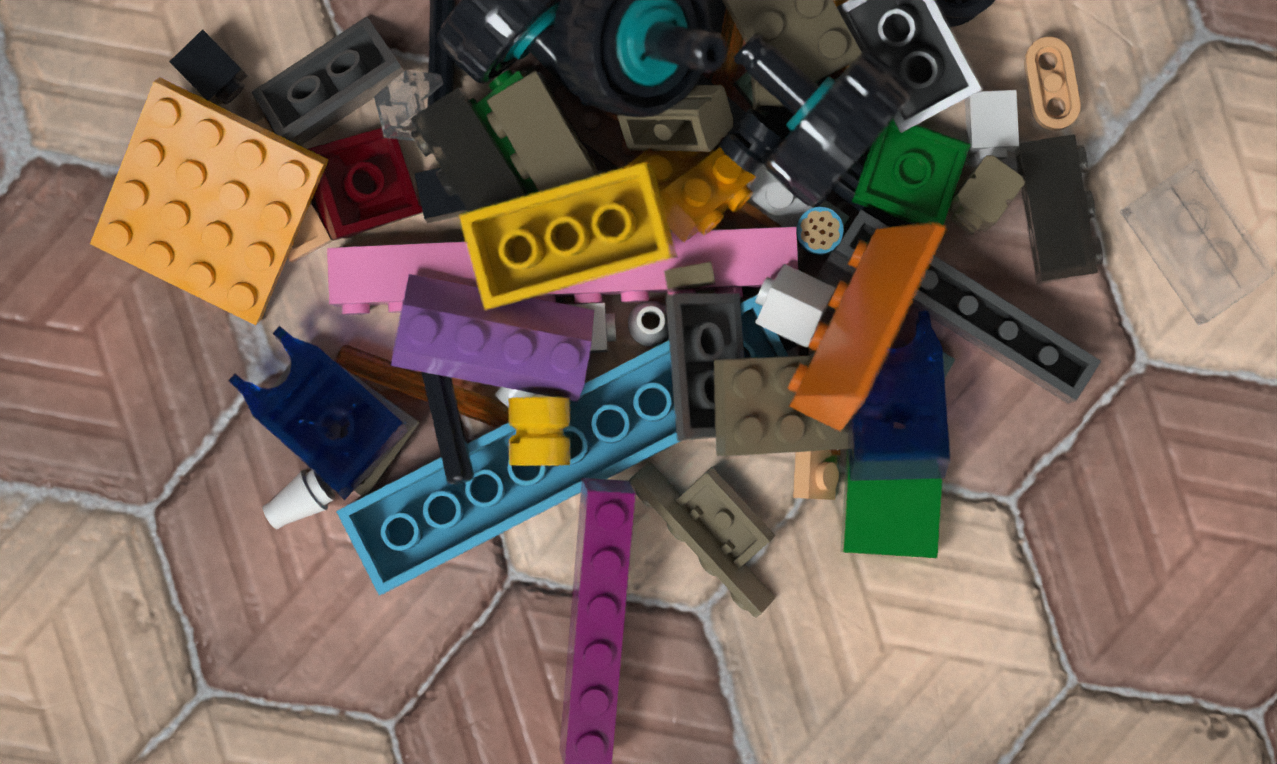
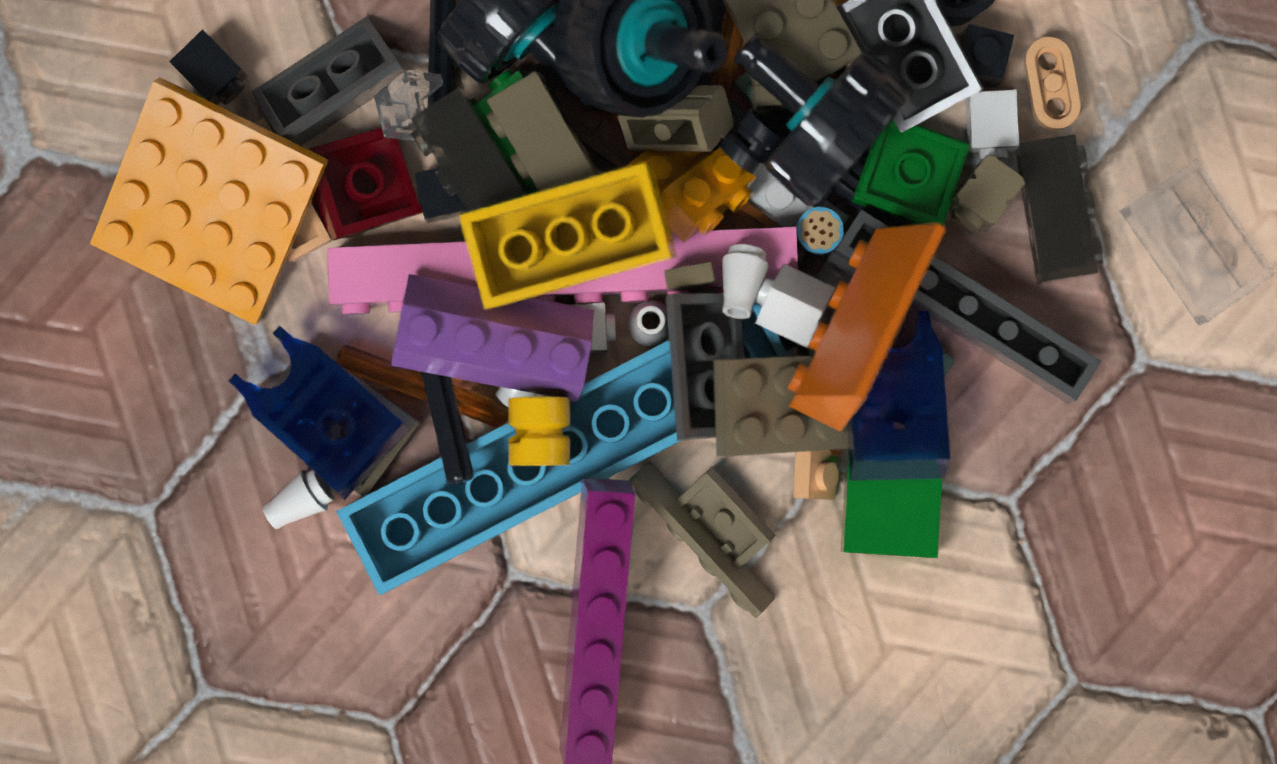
(742, 277): none -> white cone
(987, 53): none -> black brick

